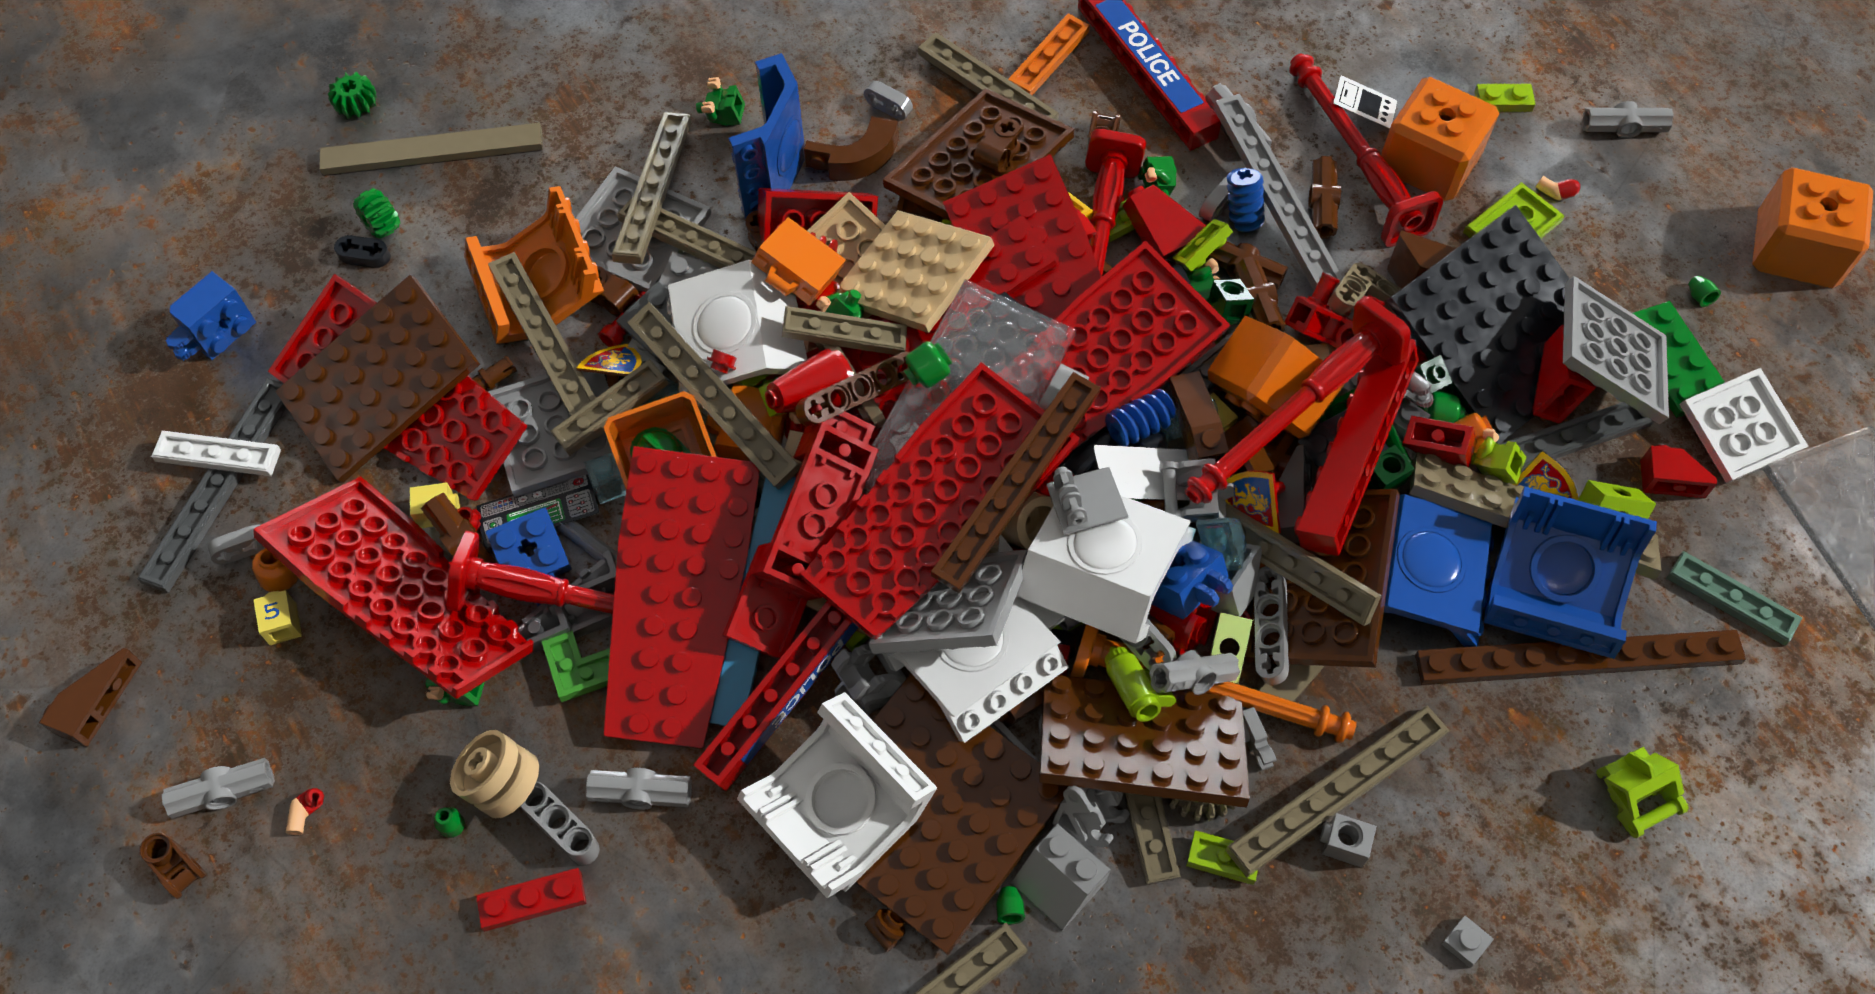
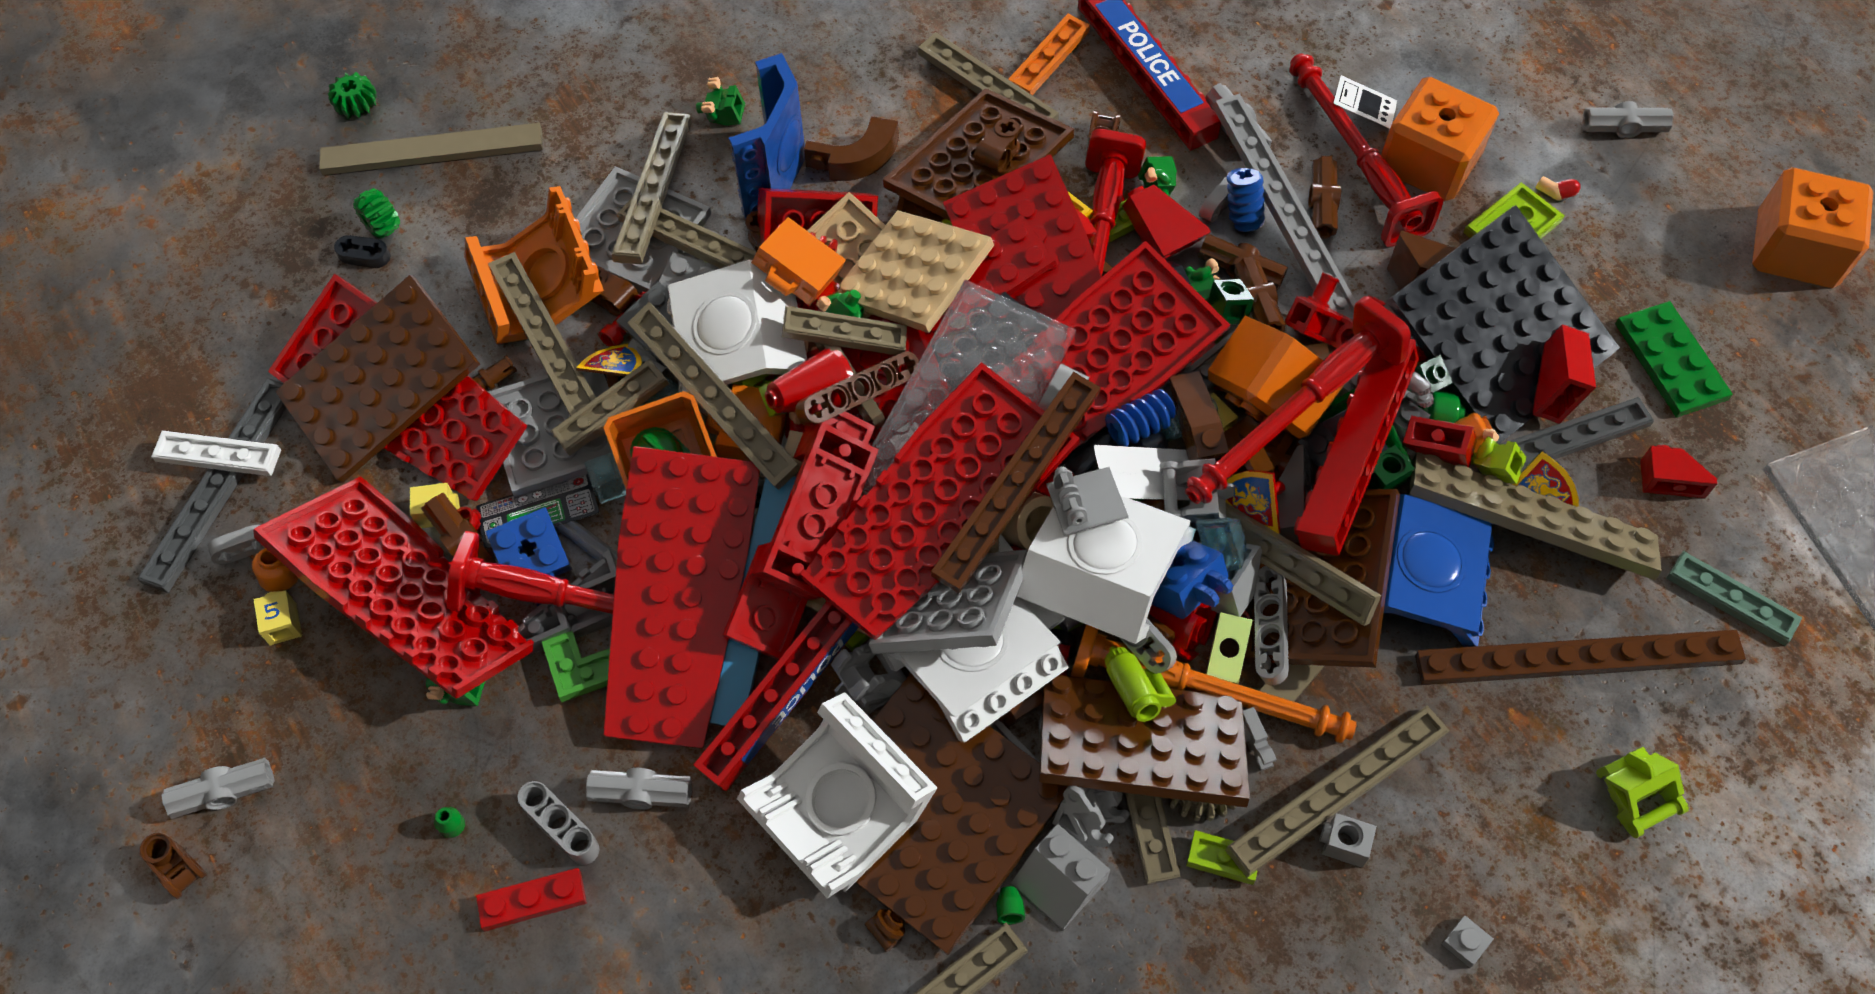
(89, 700): reddish brown slope -> none
(208, 319): blue hinge -> none
(301, 808): arm -> none
(494, 774): tan wheel -> none
(722, 361): red plate -> none
(888, 100): light grey beam -> none
(927, 365): green head -> none
(1194, 672): light grey piece -> none
(1203, 244): lime plate -> none
(1357, 283): dark tan beam -> none
(1507, 96): lime plate -> none
(1566, 571): blue panel -> none
(1615, 350): light grey plate -> none
(1617, 498): lime piece -> none
(1703, 291): green hose -> none
(1743, 425): white plate -> none

